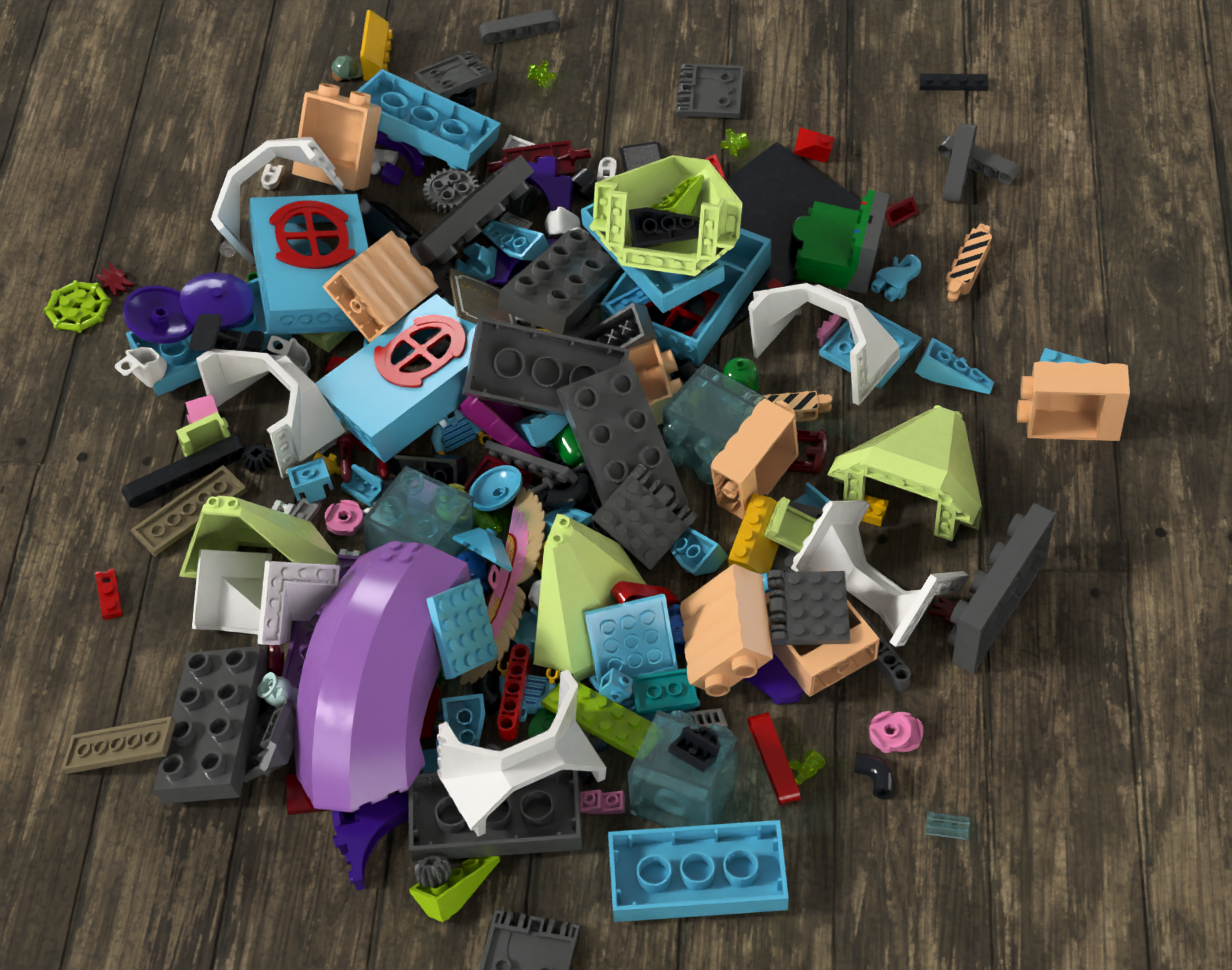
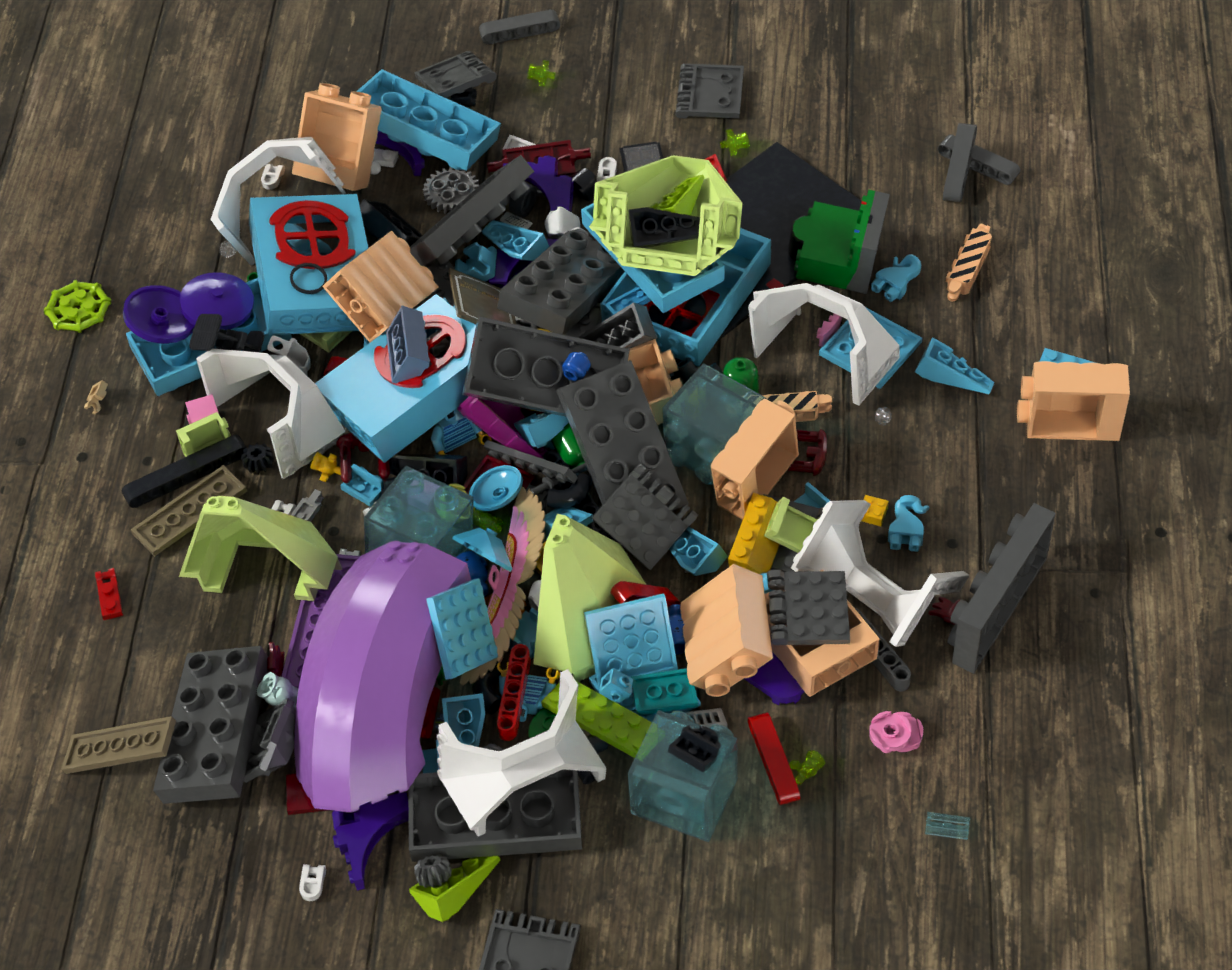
(97, 393): none -> tan plate
(114, 279): dark red piece -> none
(144, 364): white piece -> none
(257, 594): white panel -> none
(308, 265): none -> black piece
(310, 480): medium azure panel -> none
(312, 887): none -> white plate
(344, 527): bright pink plate -> none
(346, 68): sand green piece -> none
(375, 45): yellow slope -> none
(391, 174): dark purple slope -> none
(407, 345): none -> sand blue slope
(576, 366): none -> blue head
(602, 803): bright pink slope -> none
(697, 871): medium azure plate -> none
(813, 145): red slope -> none
(879, 772): black cylinder -> none
(883, 416): none -> clear plate
(901, 211): dark red slope -> none
(906, 526): none -> medium azure hips
(923, 457): yellowish green piece -> none
(954, 82): black plate -> none

